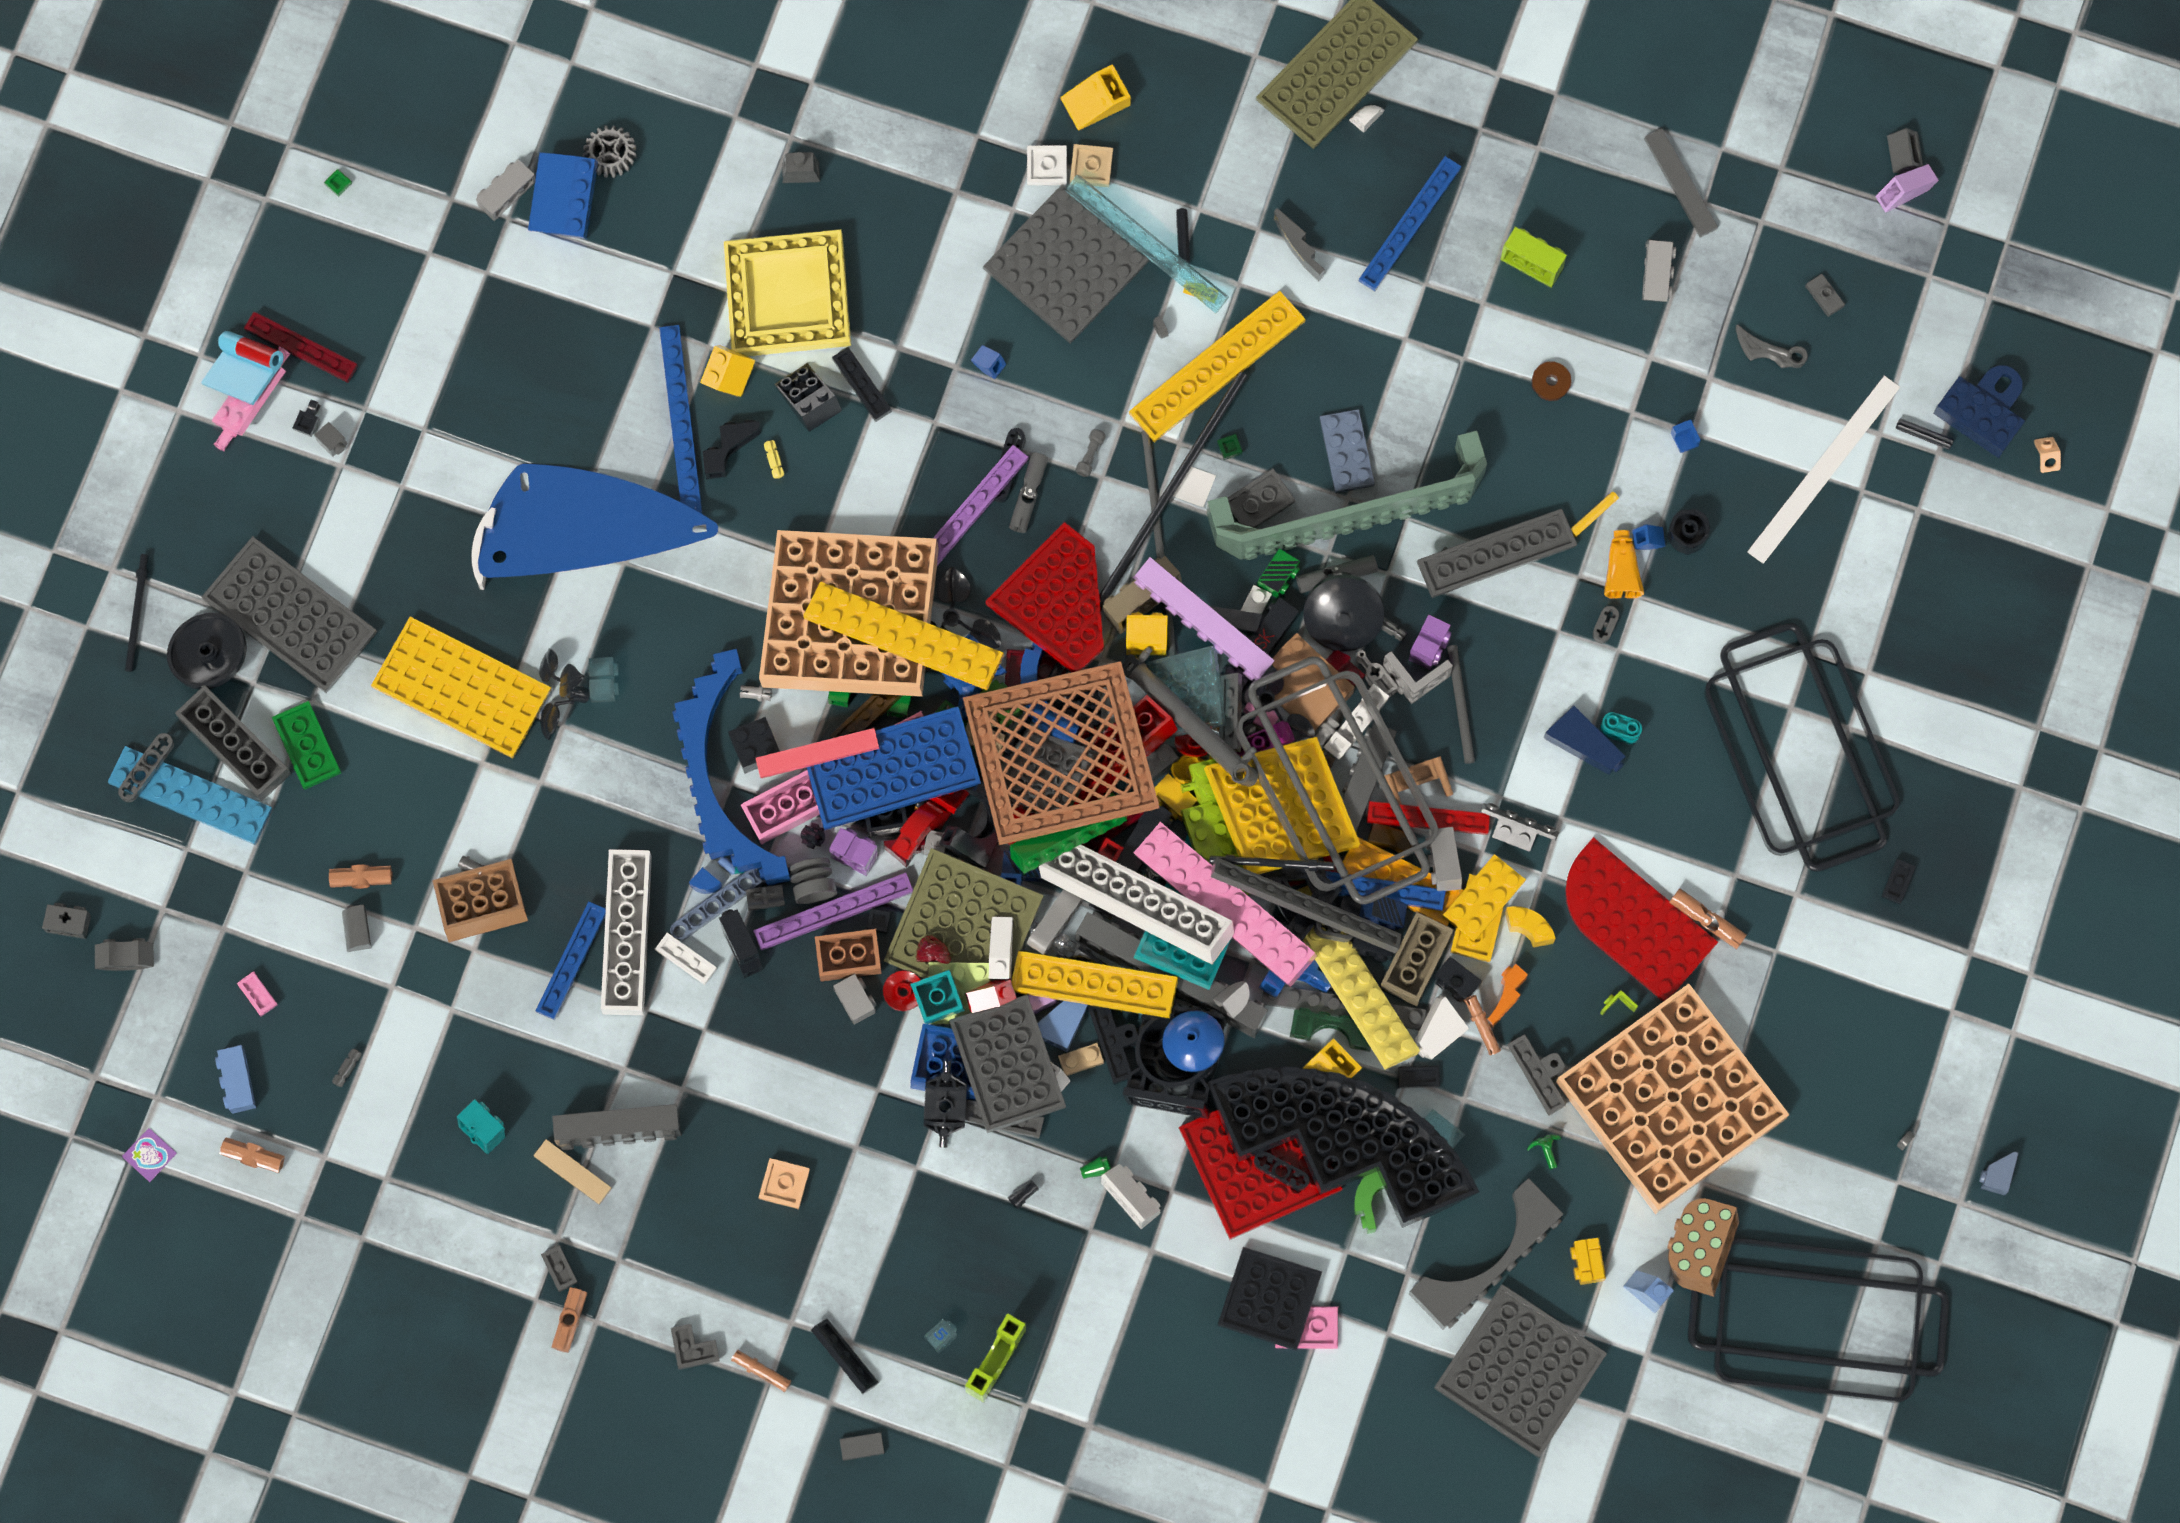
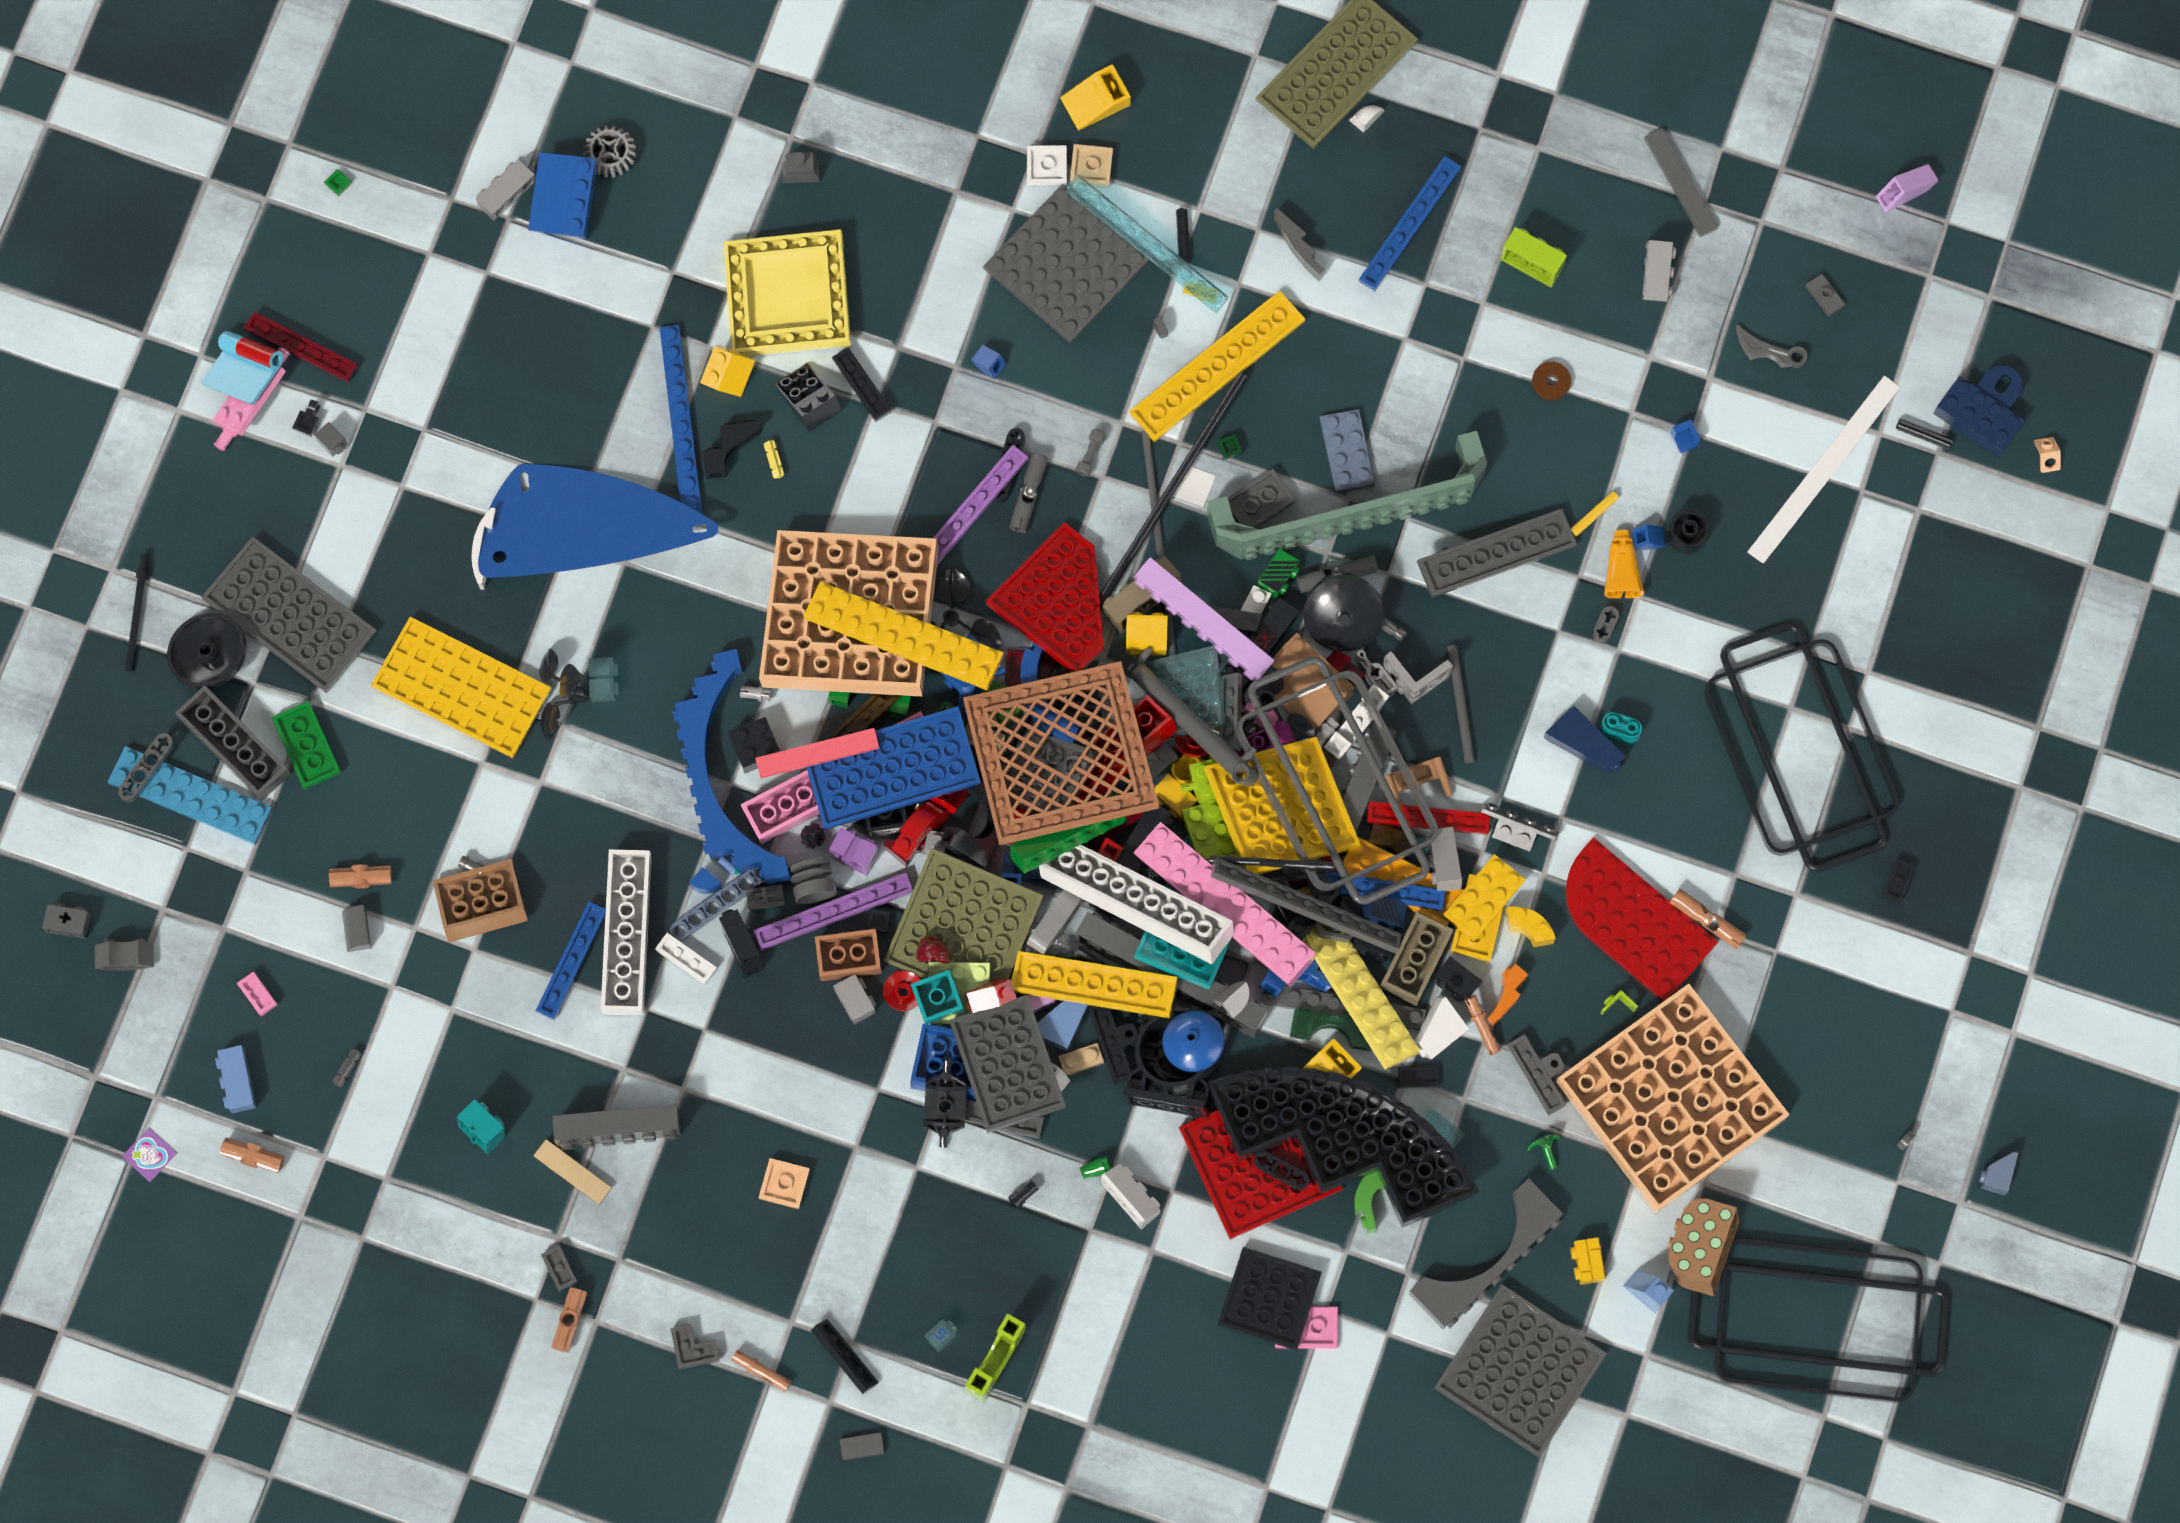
(1001, 948): white slope -> none
(1429, 642): medium lavender brick -> none
(1904, 151): dark grey brick -> none

